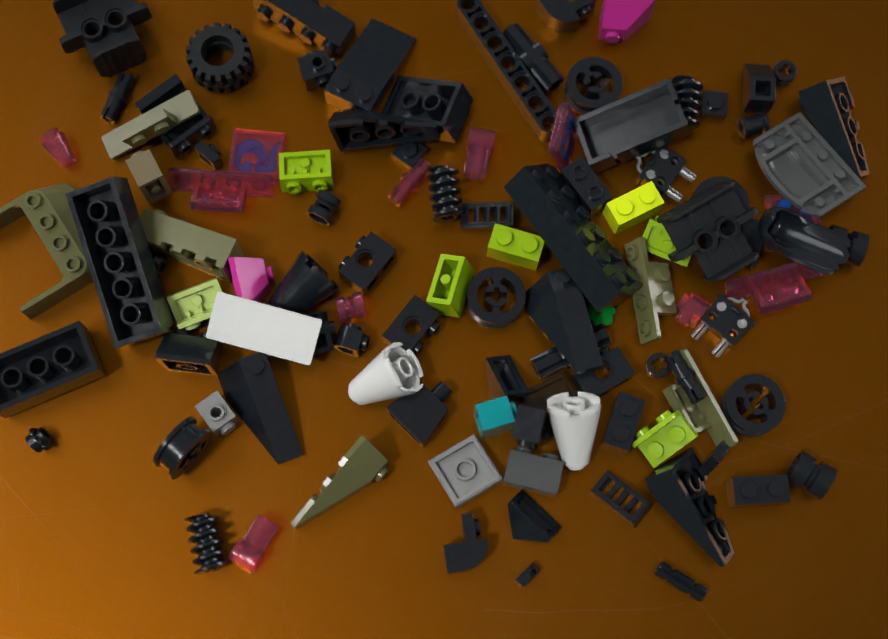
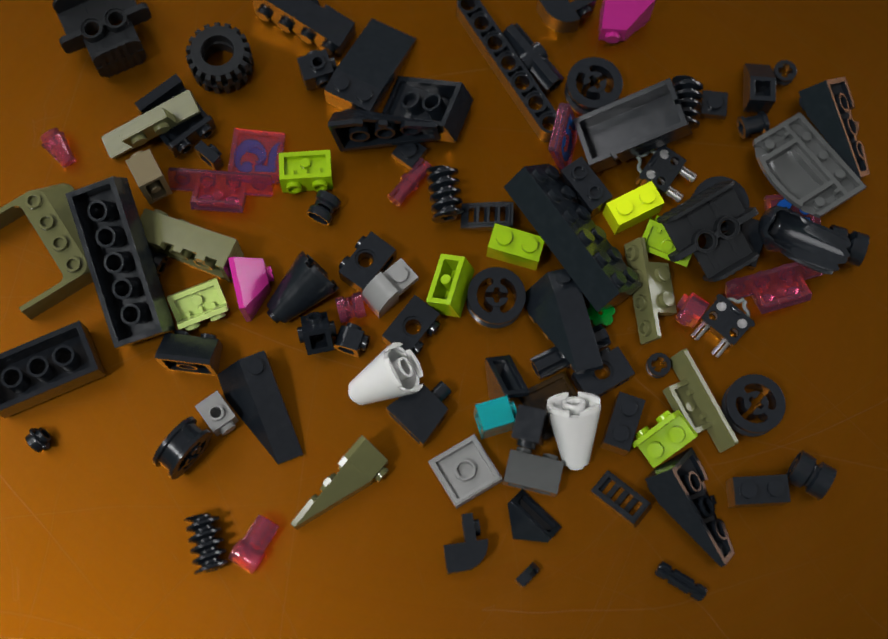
(117, 97): black pin -> none
(263, 328): white sticker -> none
(386, 287): none -> light grey brick
(479, 148): clear pink piece -> none
(685, 377): black pin -> none
(713, 459): black tile -> none

